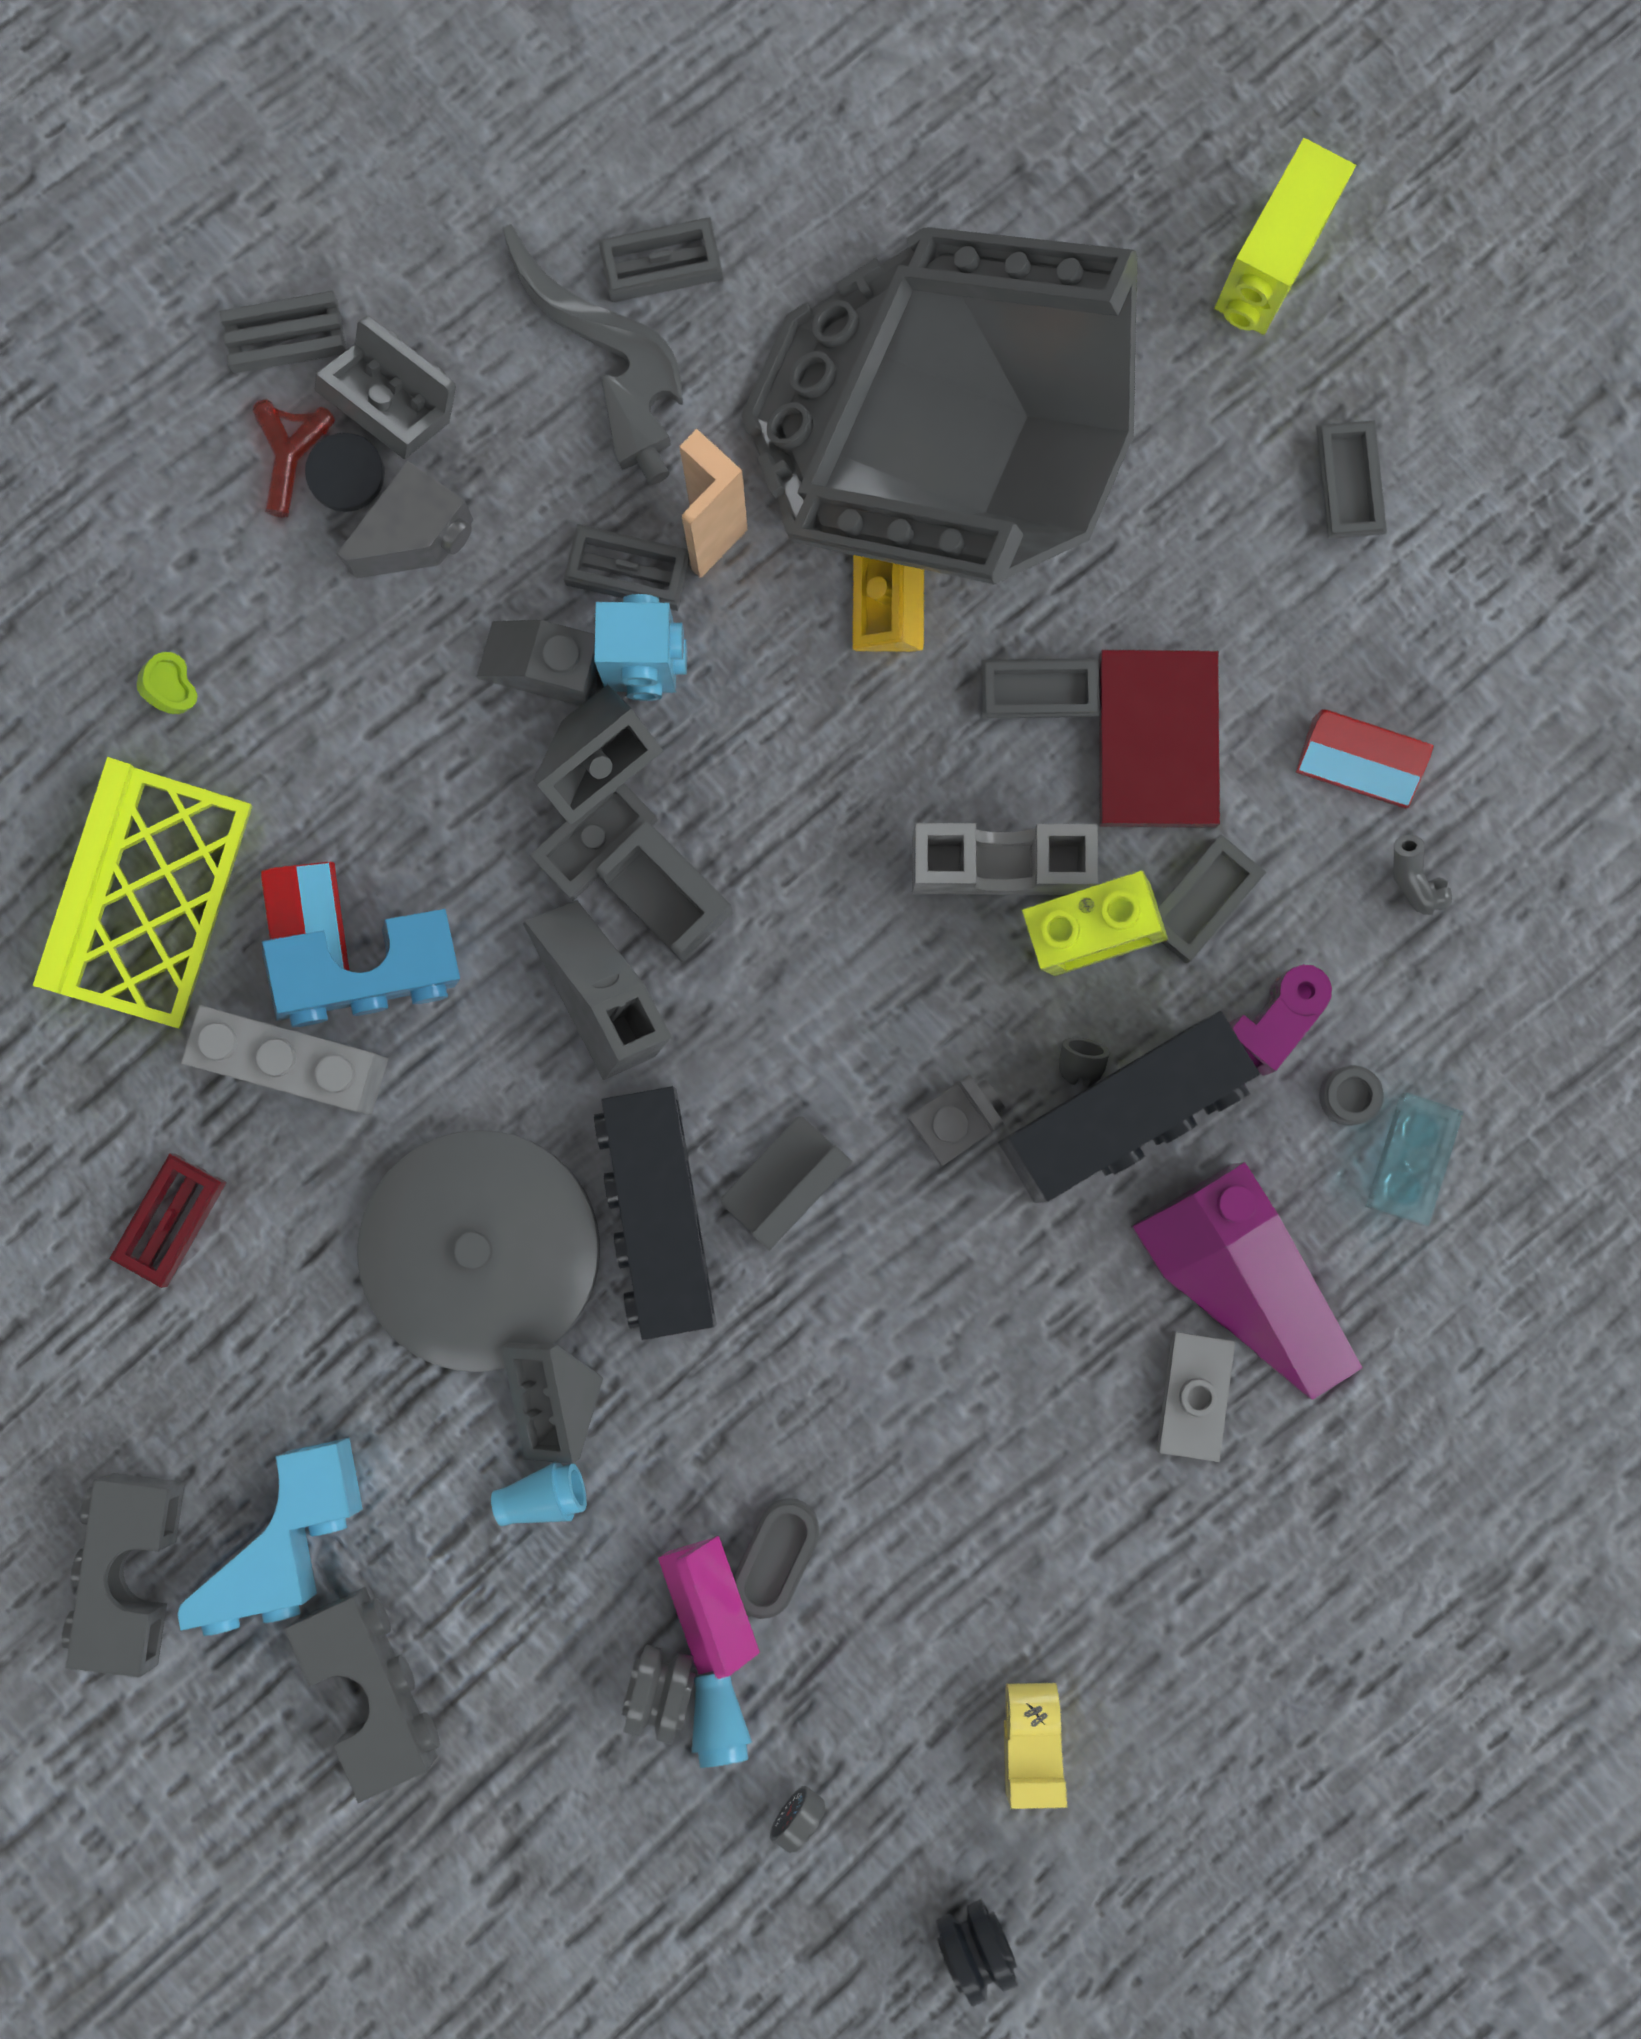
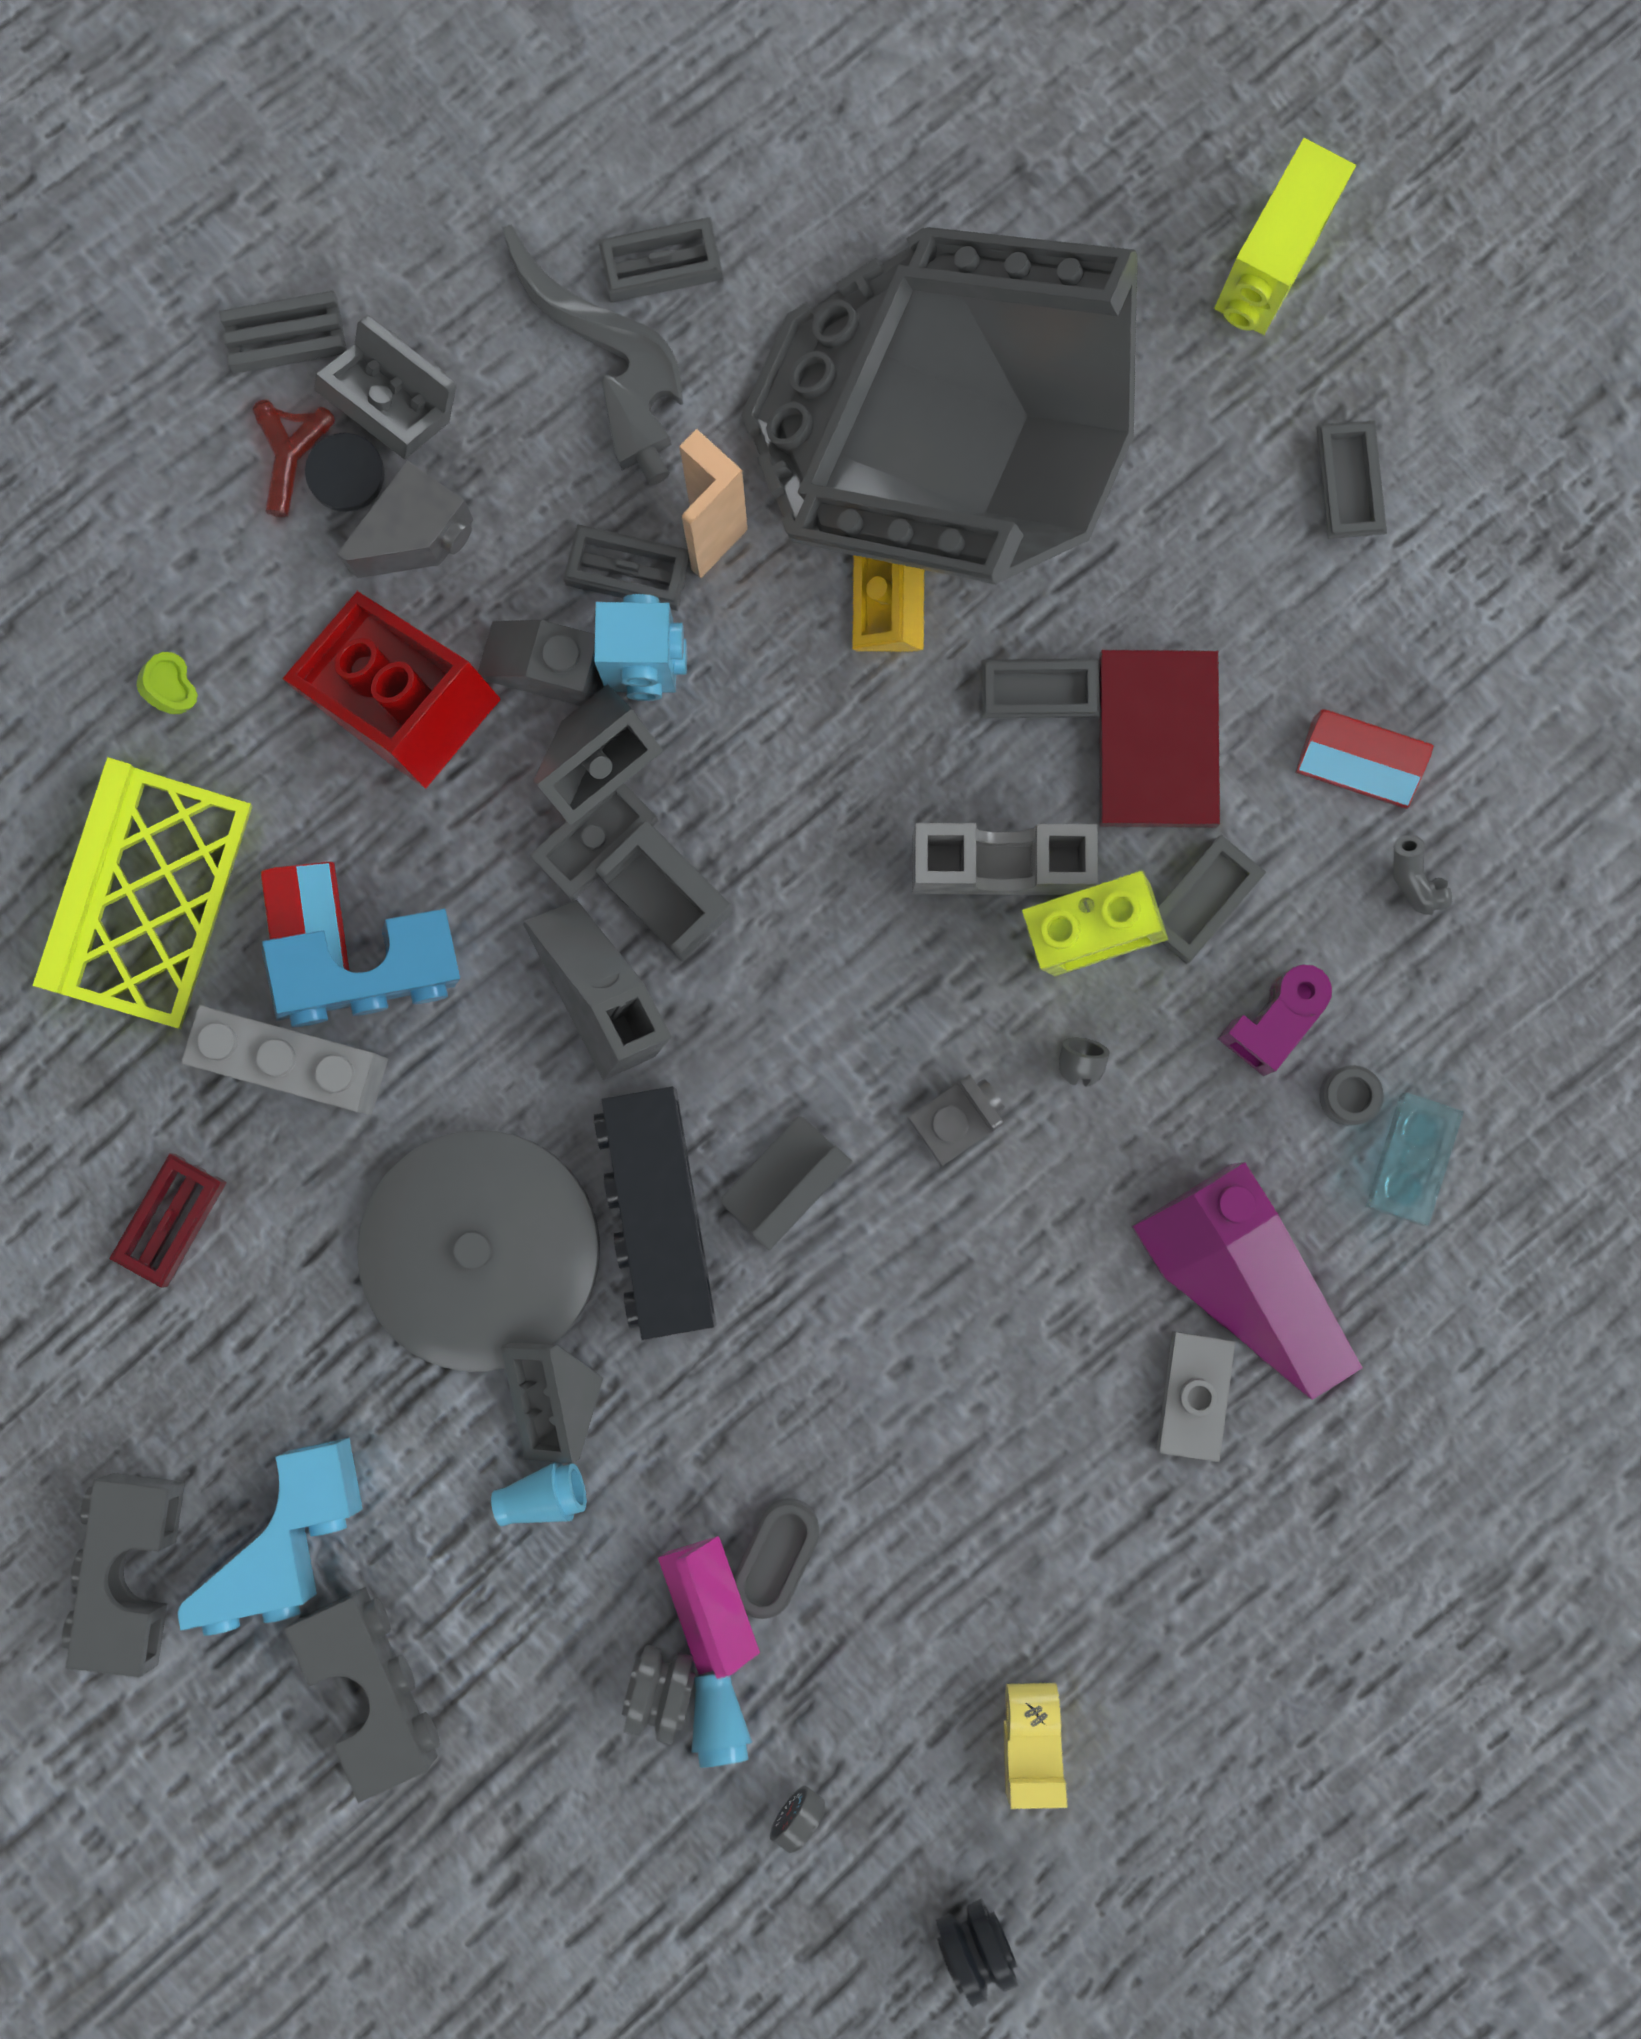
(393, 688): none -> red slope
(1130, 1107): black brick -> none

